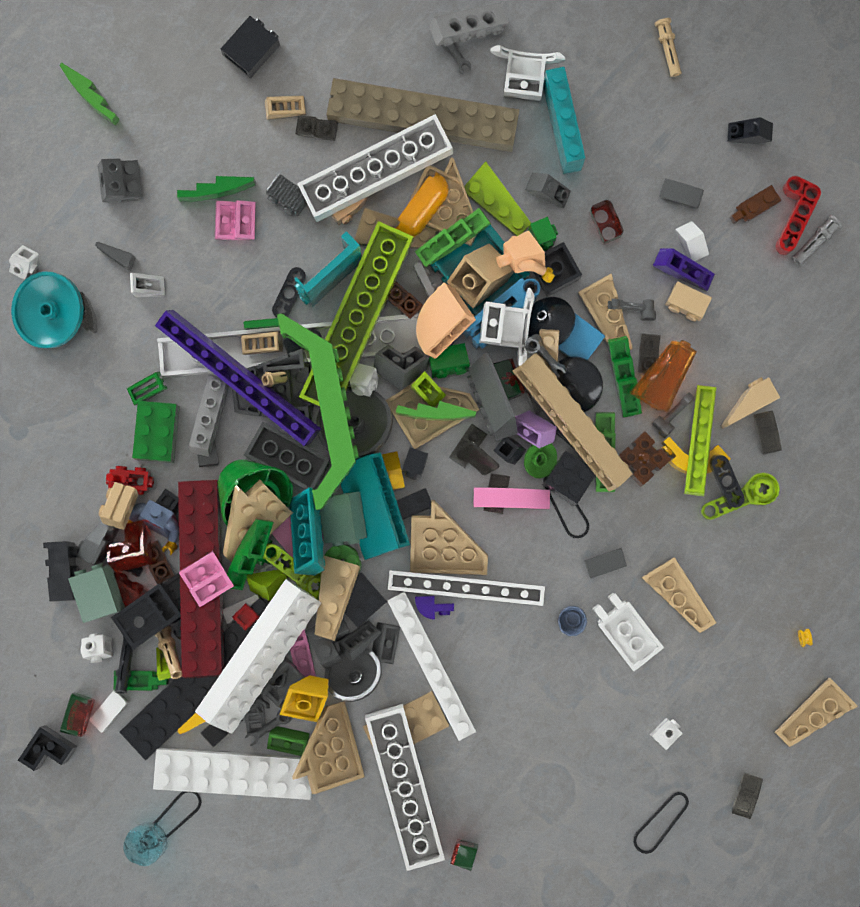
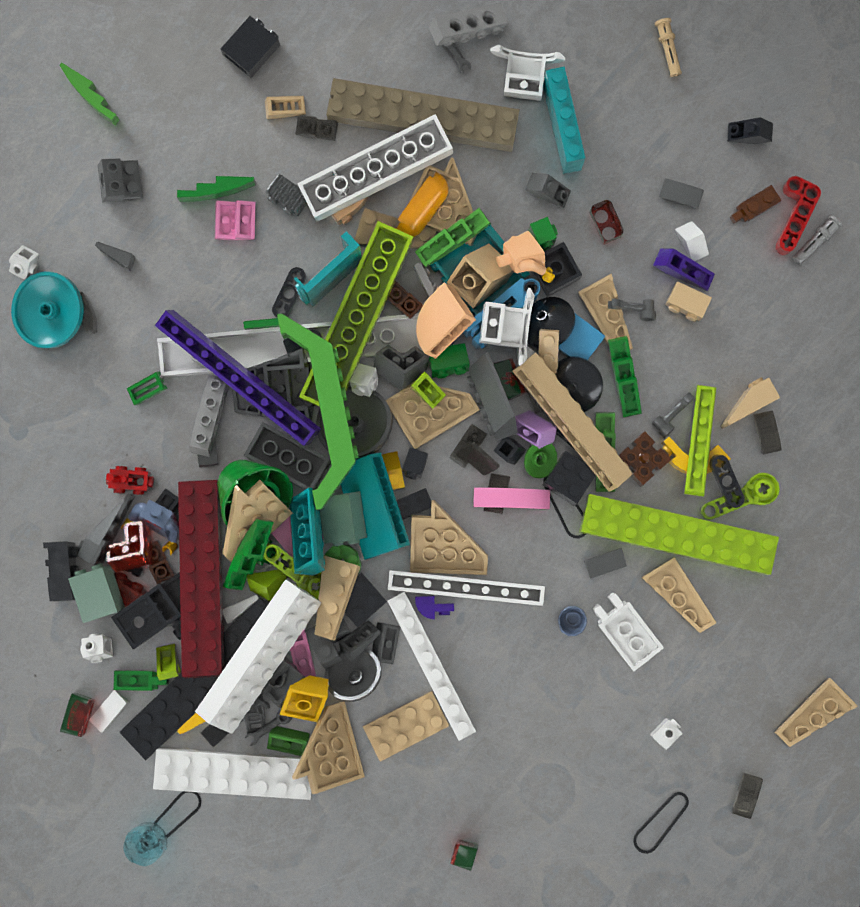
(46, 744): black brick -> none
(118, 505): tan brick -> none
(124, 673): black pin -> none
(146, 285): white slope -> none
(156, 432): green brick -> none
(167, 644): tan pin -> none
(206, 579): bright pink slope -> none
(245, 616): red tile -> none
(270, 379): tan pin -> none
(277, 342): tan slope -> none
(404, 787): white brick -> none
(442, 413): bright green slope -> none
(493, 197): lime wing -> none
(532, 347): dark grey brick -> none
(648, 351): clear smoke slope -> none
(665, 376): clear orange slope -> none
(679, 534): none -> lime brick
(805, 637): yellow bush -> none

